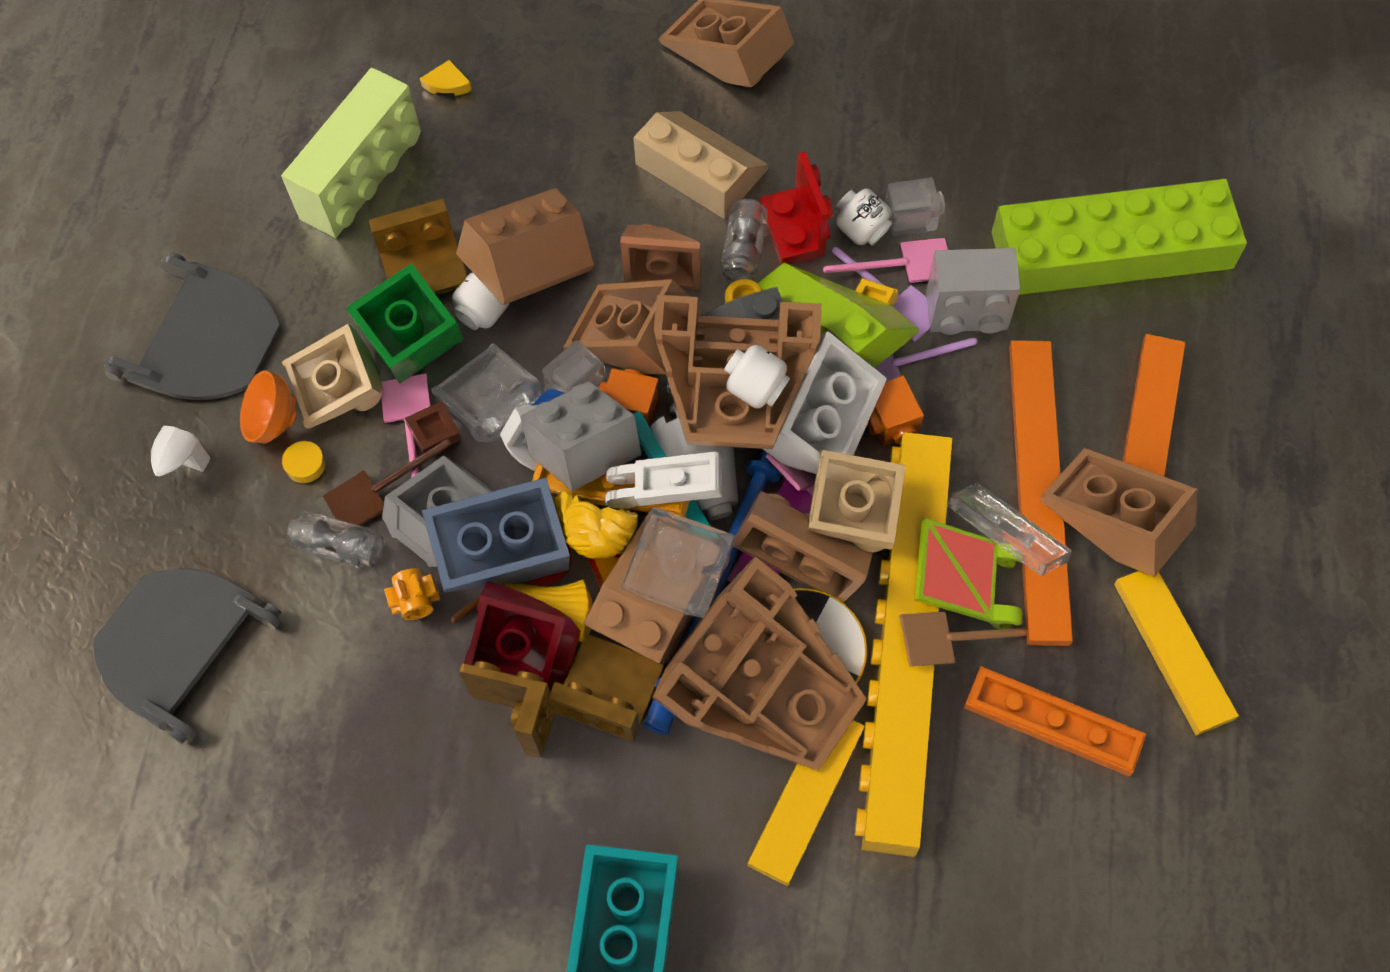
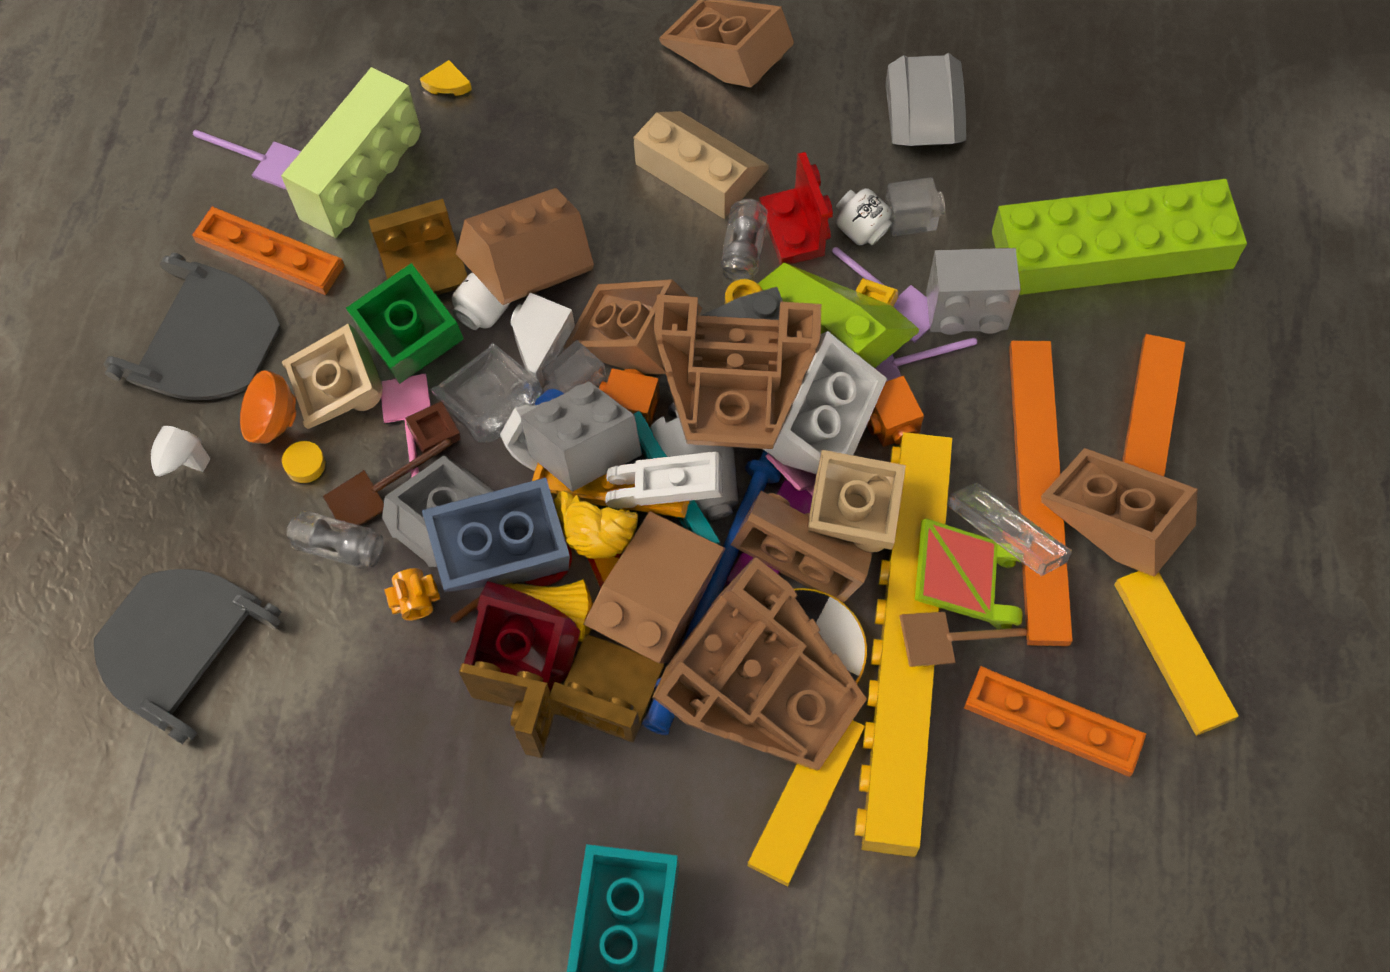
(268, 250): none -> orange tile
(272, 163): none -> lavender piece
(541, 332): none -> white slope
(660, 254): nougat slope -> none
(678, 563): clear slope -> none
(756, 376): white head -> none
(916, 258): bright pink piece -> none
(926, 100): none -> light grey slope

